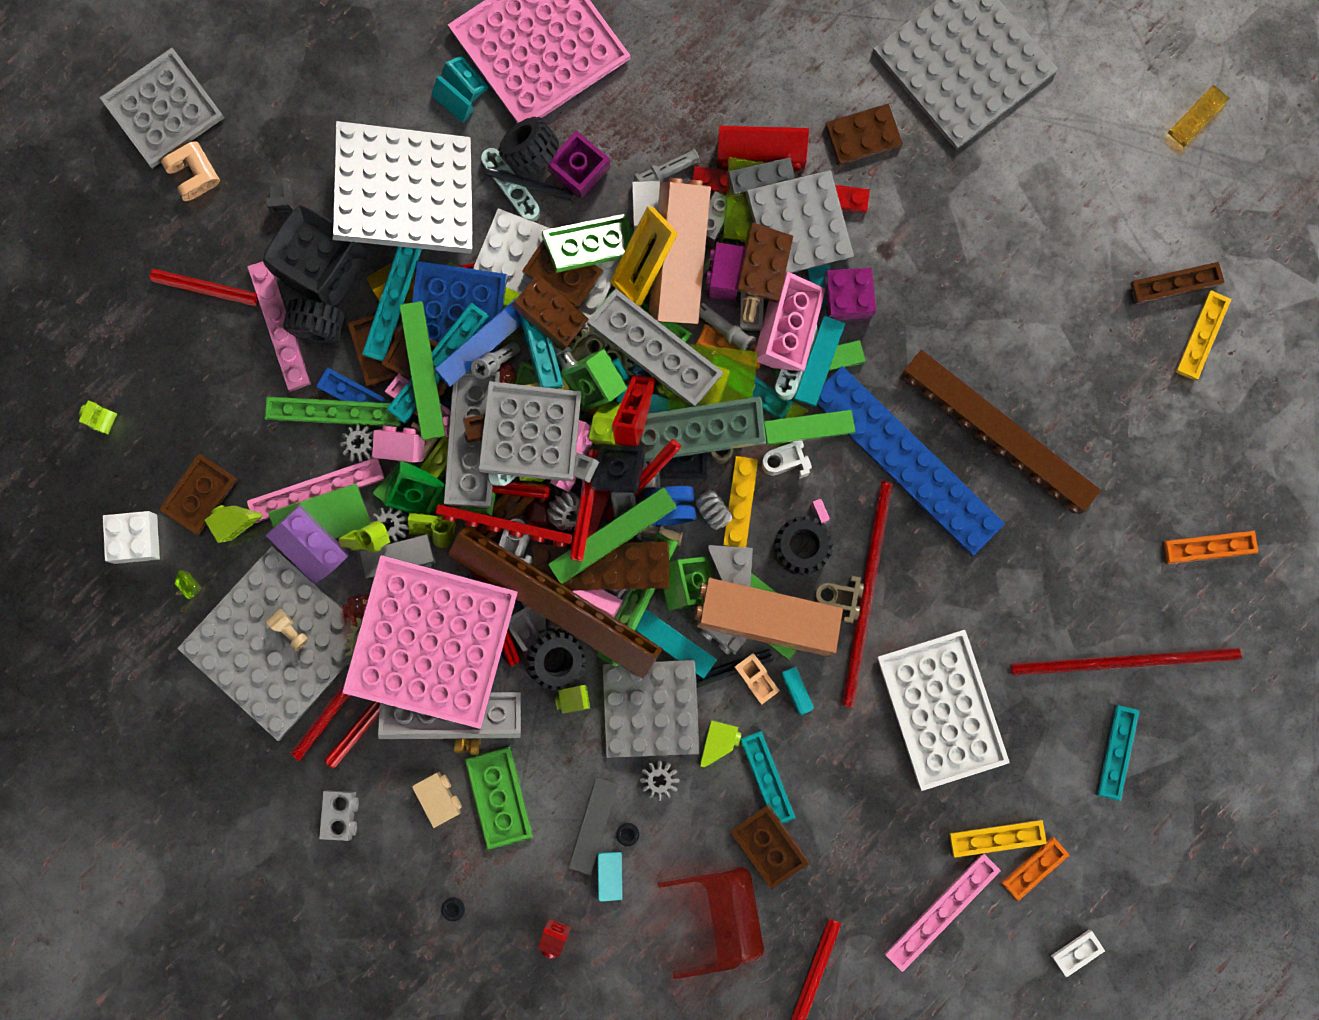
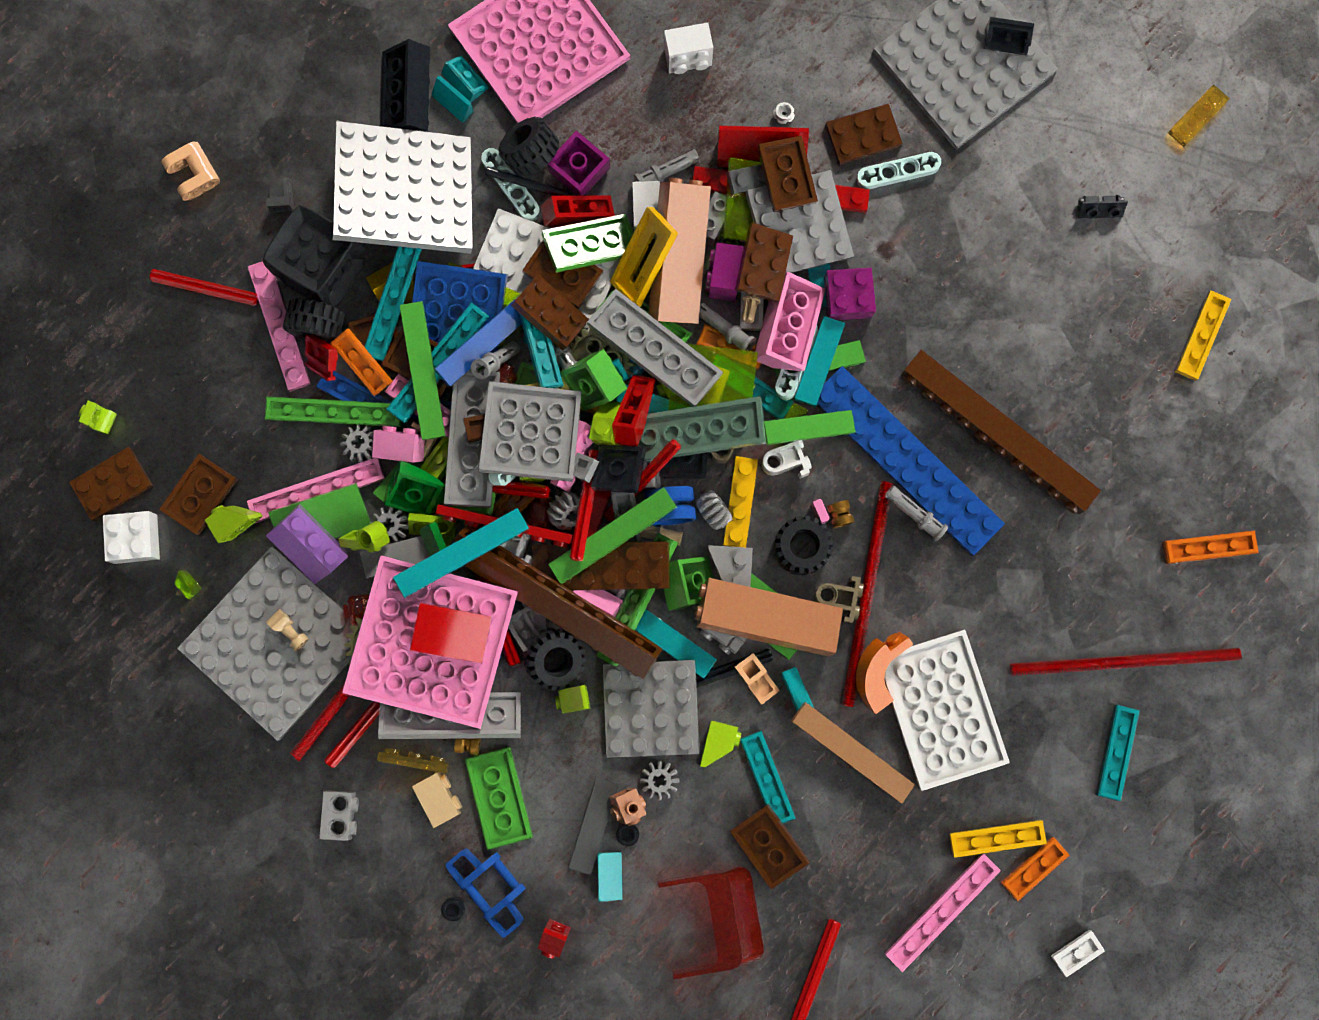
(111, 484): none -> reddish brown plate
(162, 107): light grey plate -> none
(321, 357): none -> red plate
(361, 362): none -> orange tile
(405, 86): none -> black slope
(413, 760): none -> clear yellow plate
(432, 538): none -> green tile
(450, 633): none -> slope
(461, 553): none -> teal tile
(476, 896): none -> blue bar
(570, 210): none -> red slope
(627, 806): none -> nougat brick
(688, 48): none -> white brick
(784, 107): none -> white plate
(787, 173): none -> reddish brown plate
(837, 509): none -> pearl gold wheel
(853, 752): none -> medium nougat tile
(872, 670): none -> arch
(899, 173): none -> light aqua beam
(923, 519): none -> light grey pin
(1008, 36): none -> black hinge
(1107, 208): none -> black hinge
(1177, 282): reddish brown plate -> none

